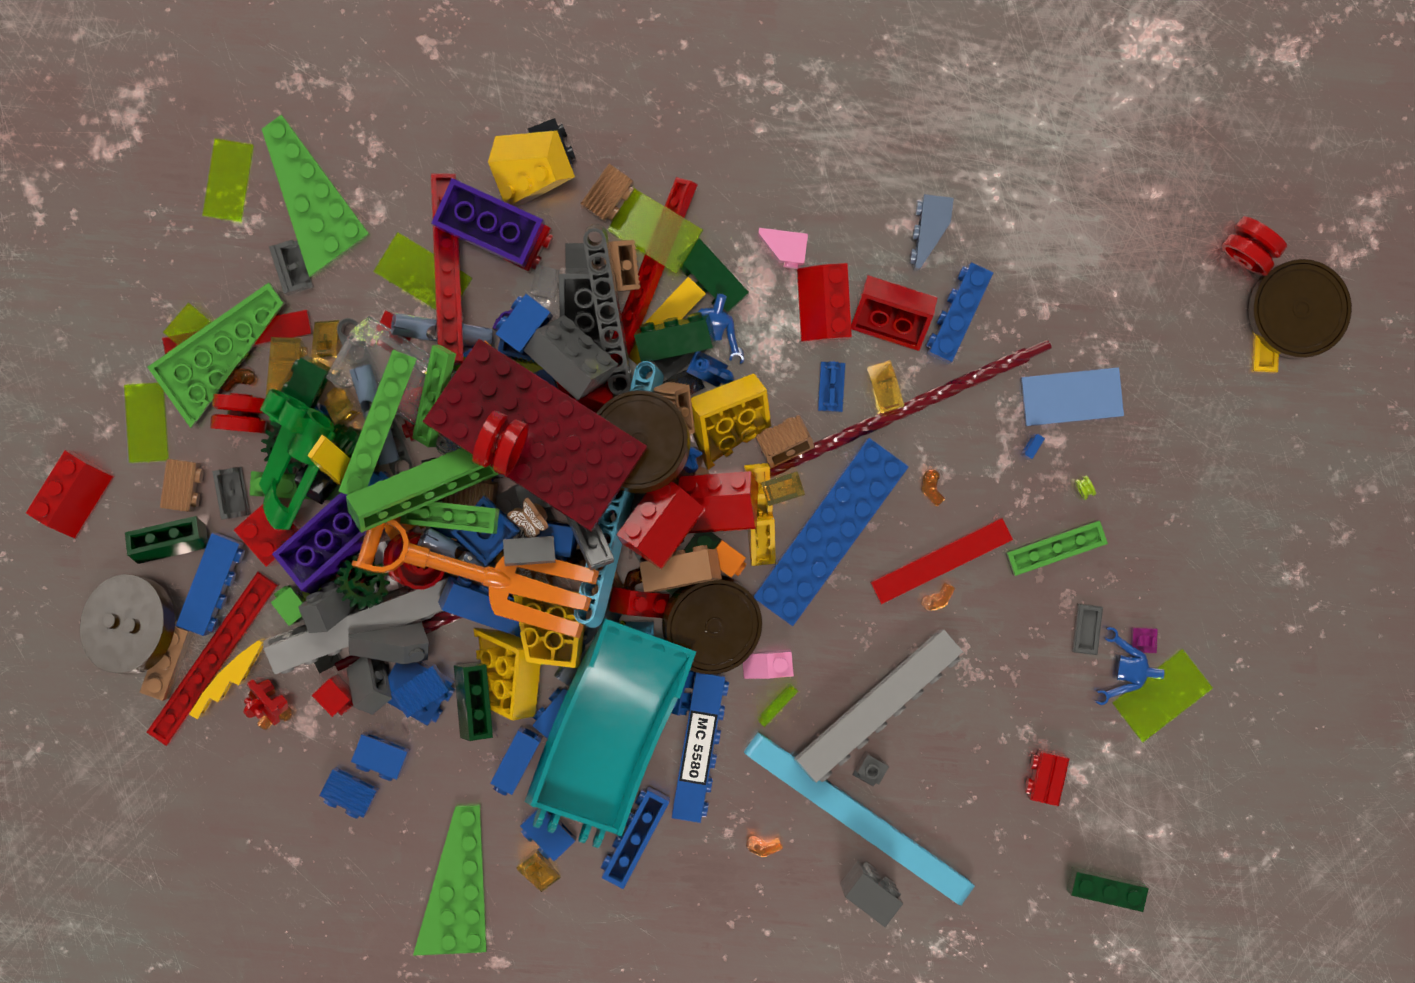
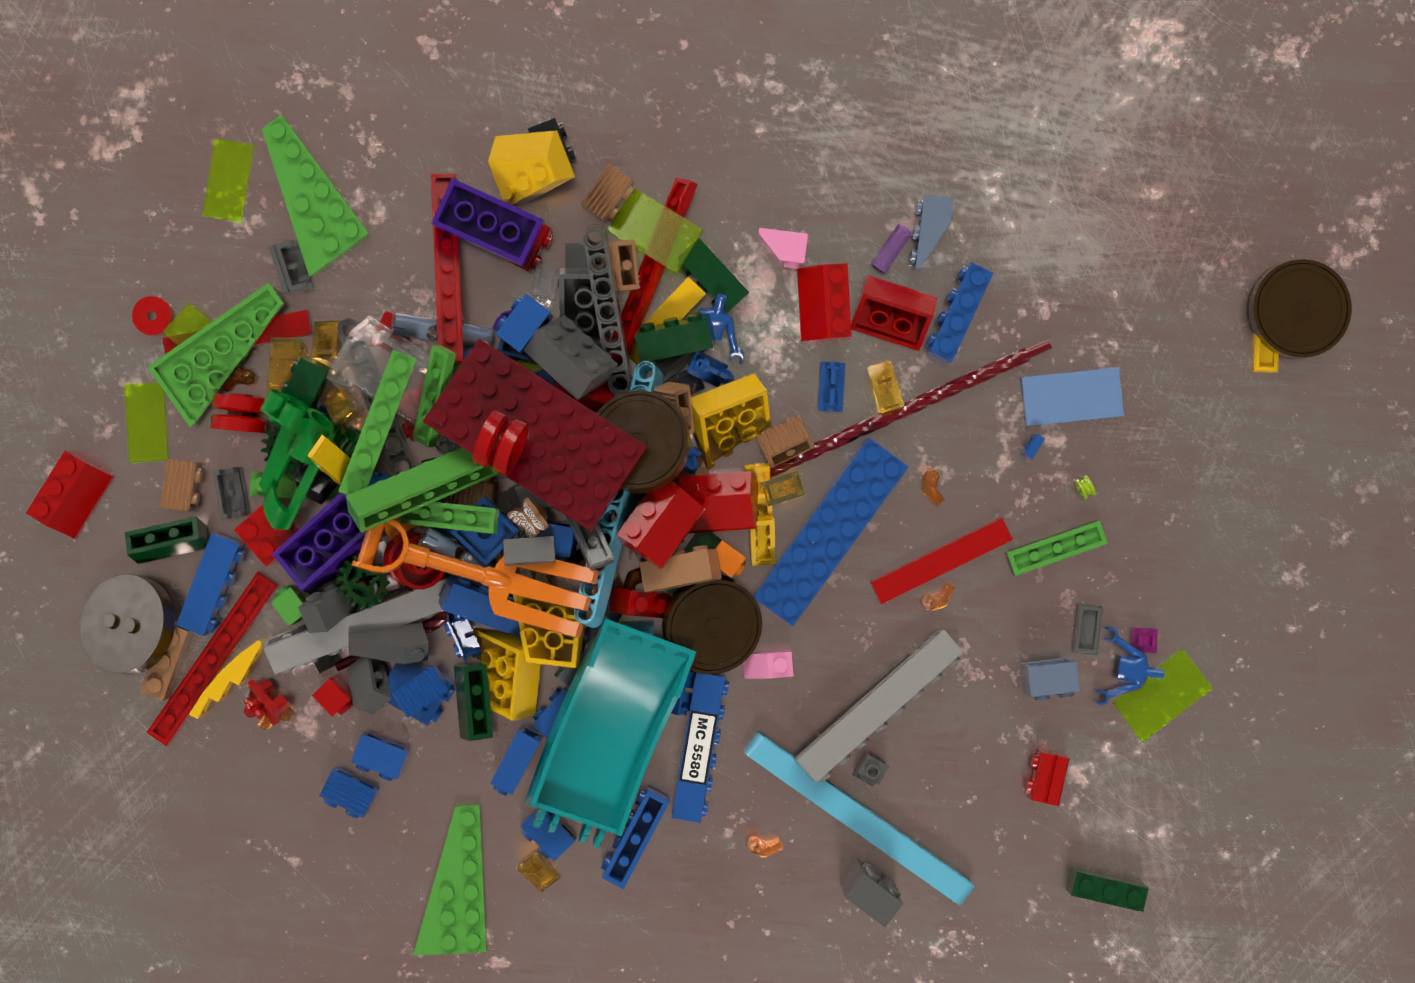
(141, 313): none -> red piece
(366, 388): sand blue piece -> none
(412, 269): clear neon green window -> none
(464, 645): none -> hinge
(777, 704): clear neon green tile -> none
(889, 242): none -> medium lavender piece
(1050, 678): none -> sand blue brick
(1254, 246): red wheel -> none

